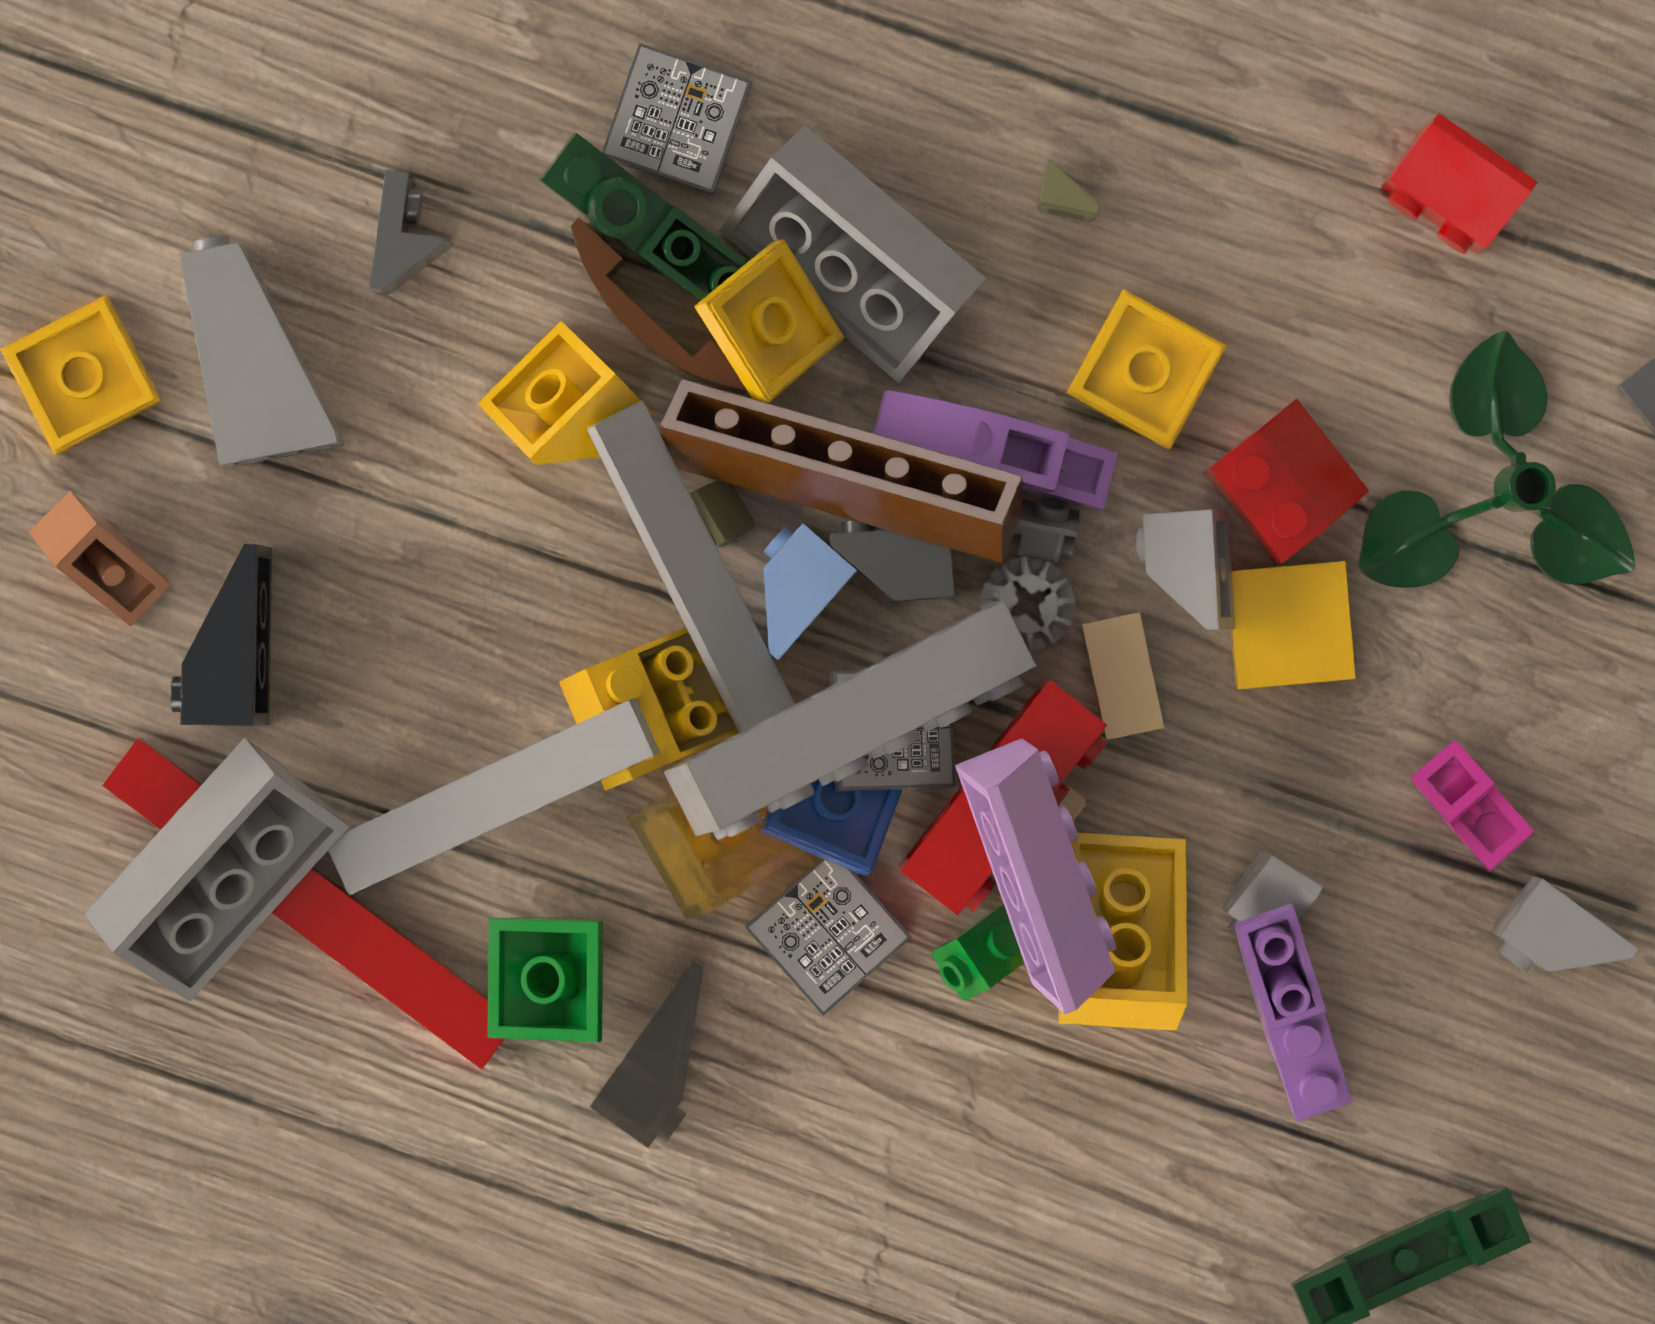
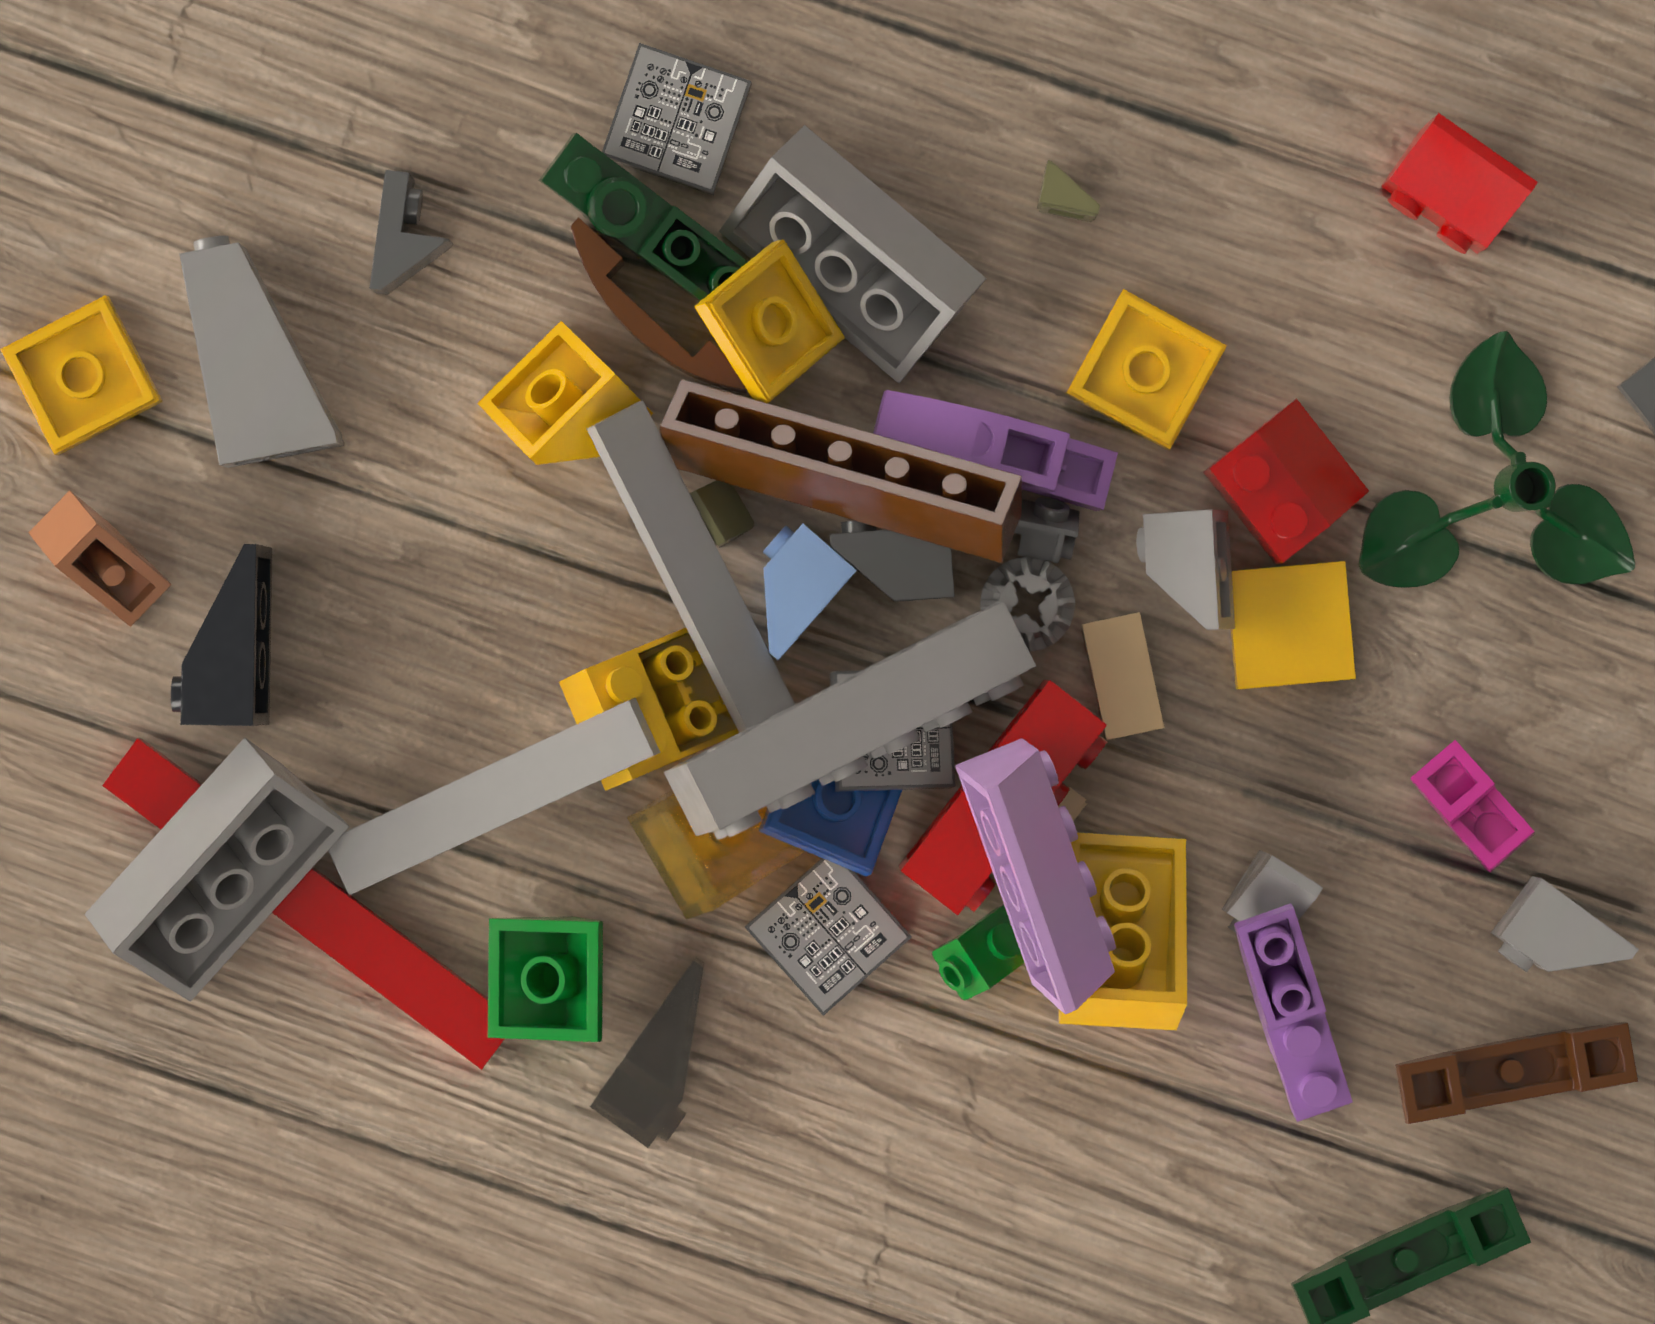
(1516, 1070): none -> reddish brown slope

